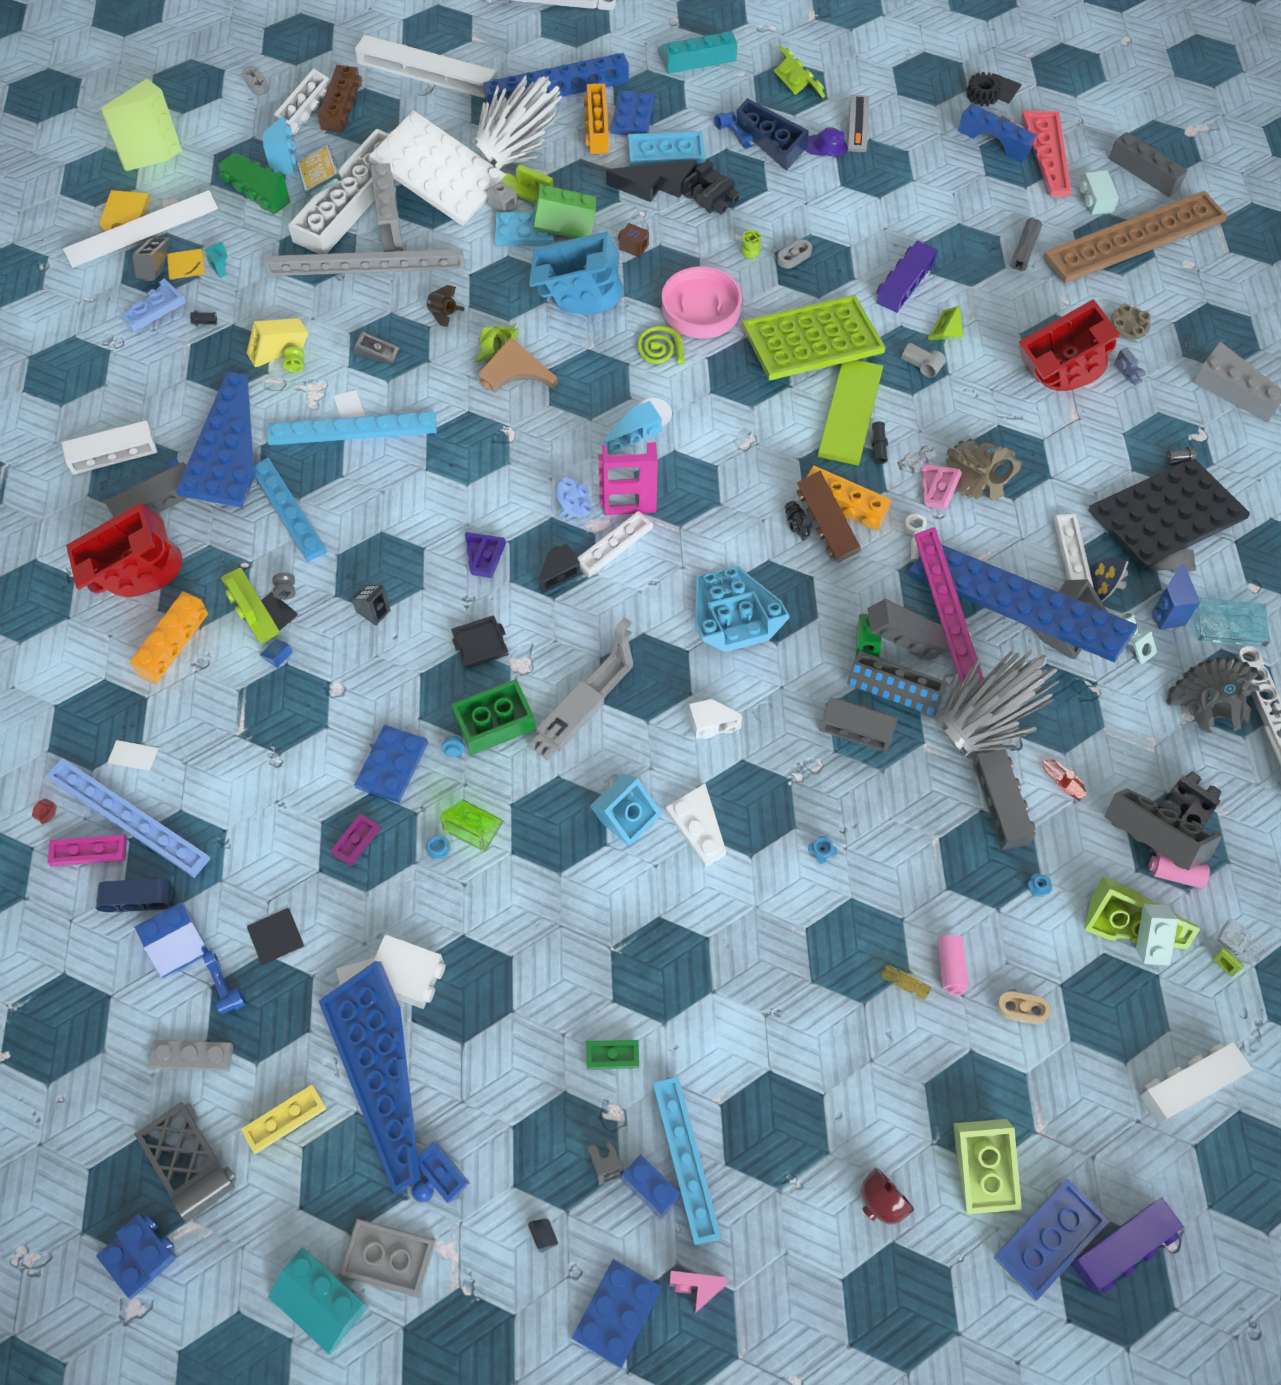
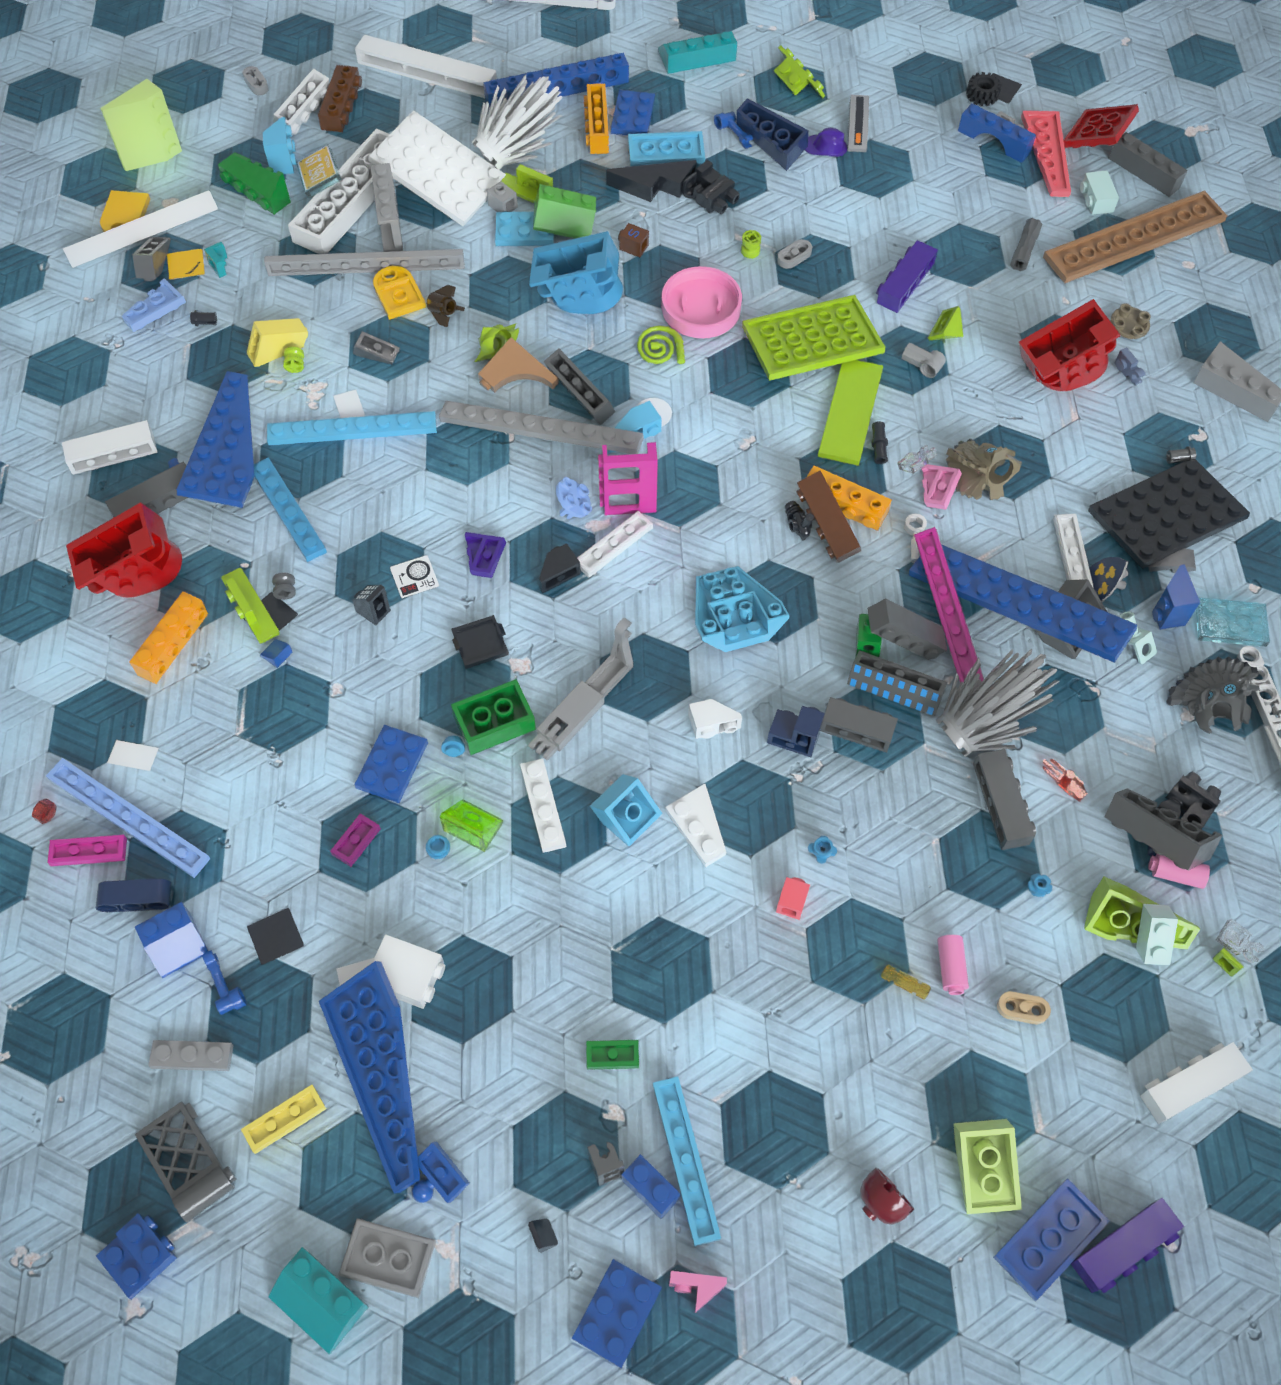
(398, 294): none -> yellow tile
(414, 576): none -> white sticker
(541, 427): none -> light grey plate
(543, 805): none -> white plate
(579, 386): none -> dark grey brick
(793, 897): none -> coral brick
(796, 732): none -> dark blue brick
(1101, 126): none -> red plate

